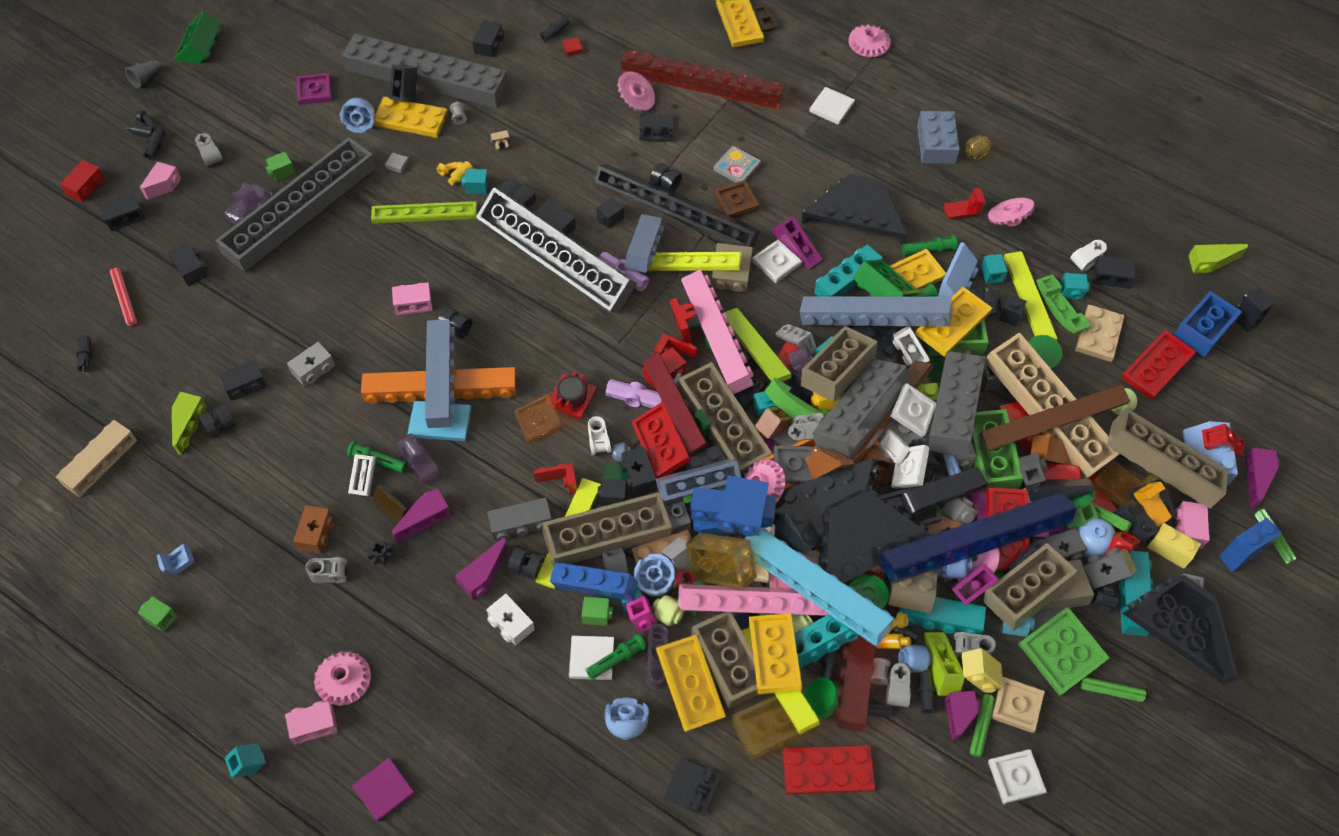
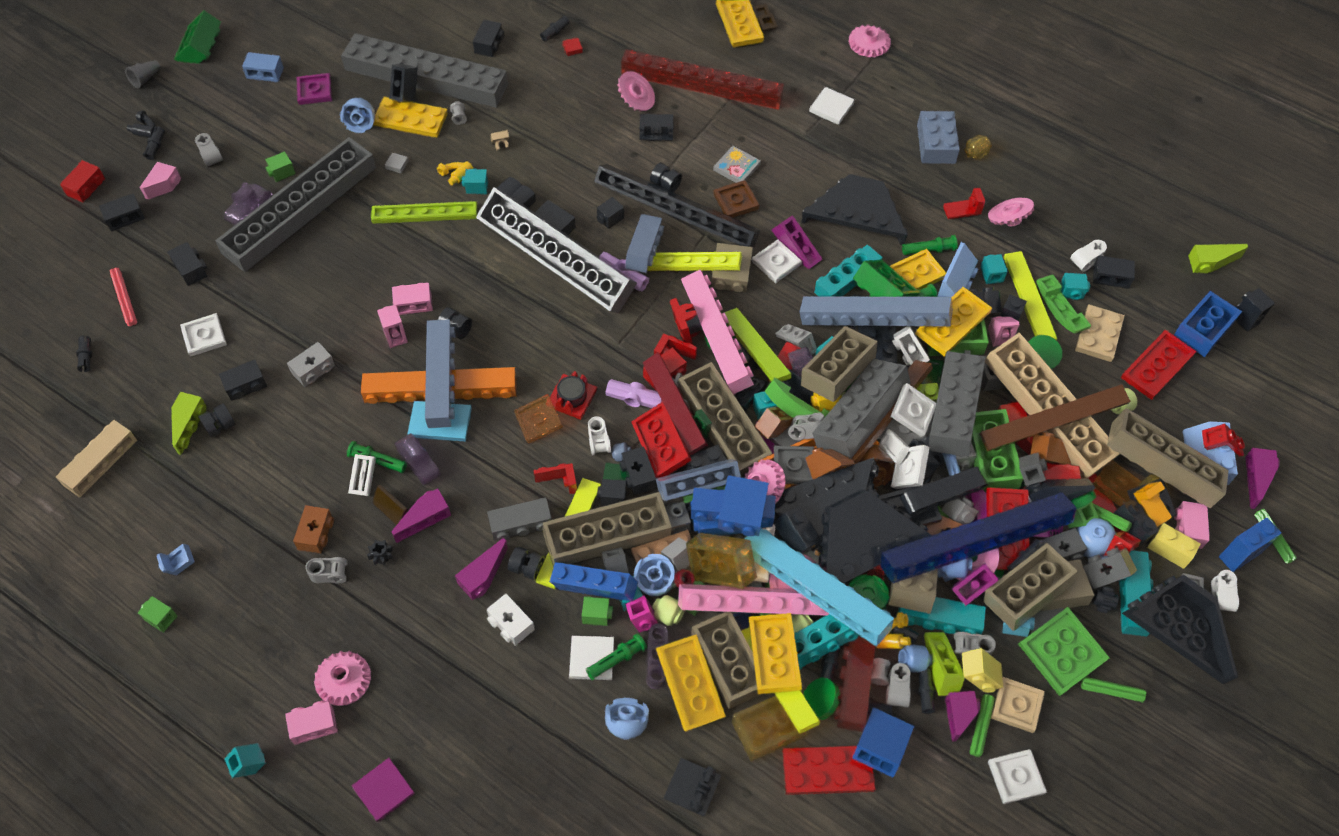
(203, 334): none -> white tile
(263, 67): none -> medium blue brick
(392, 326): none -> bright pink brick
(883, 742): none -> blue brick
(1002, 329): none -> bright pink slope
(1225, 589): none -> white piece

